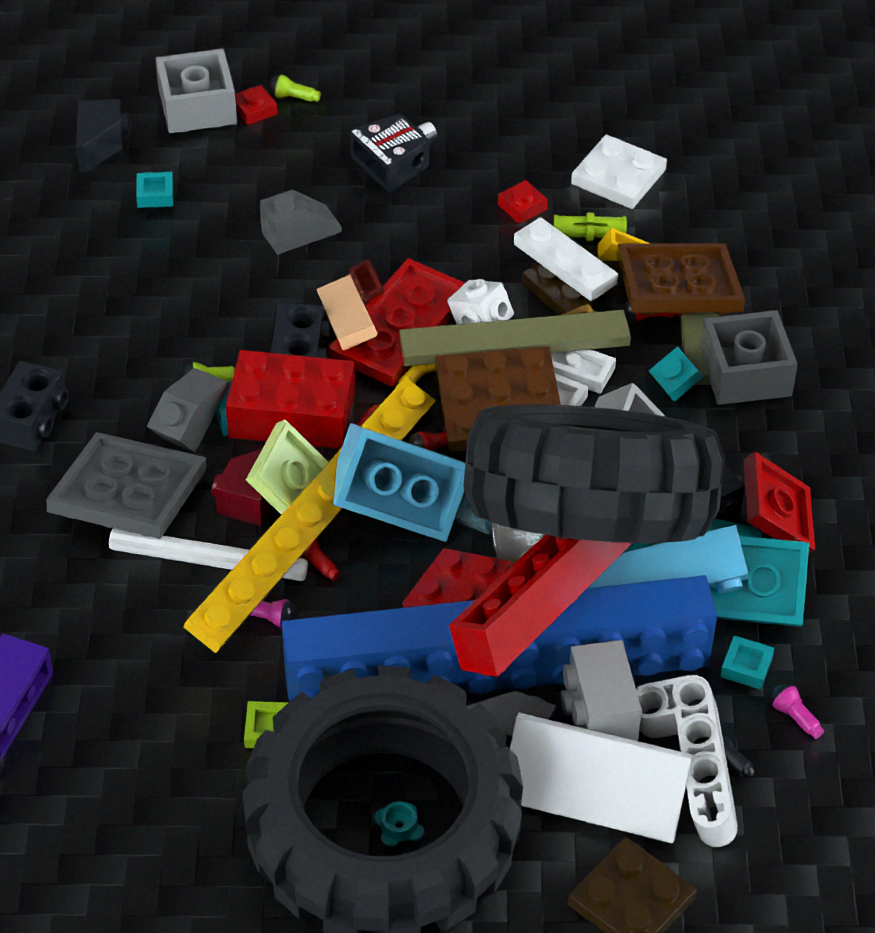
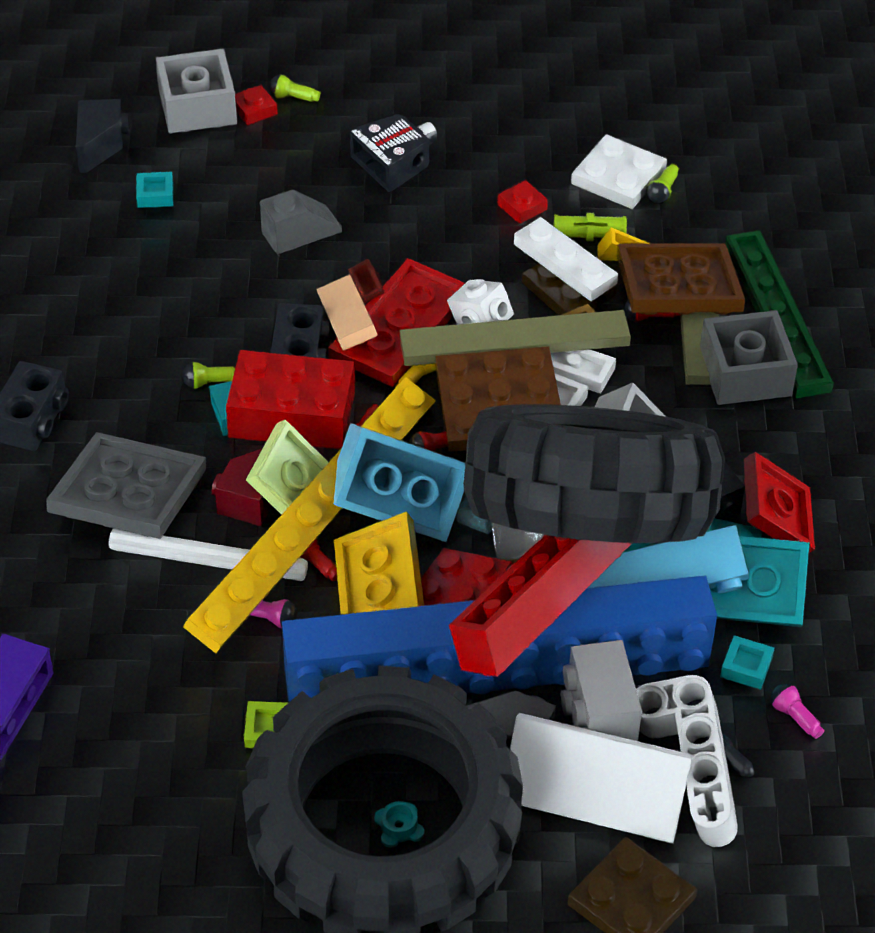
(188, 409): dark grey slope -> none
(379, 567): none -> yellow plate
(660, 189): none -> piece
(676, 373): teal plate -> none
(770, 293): none -> dark green tile

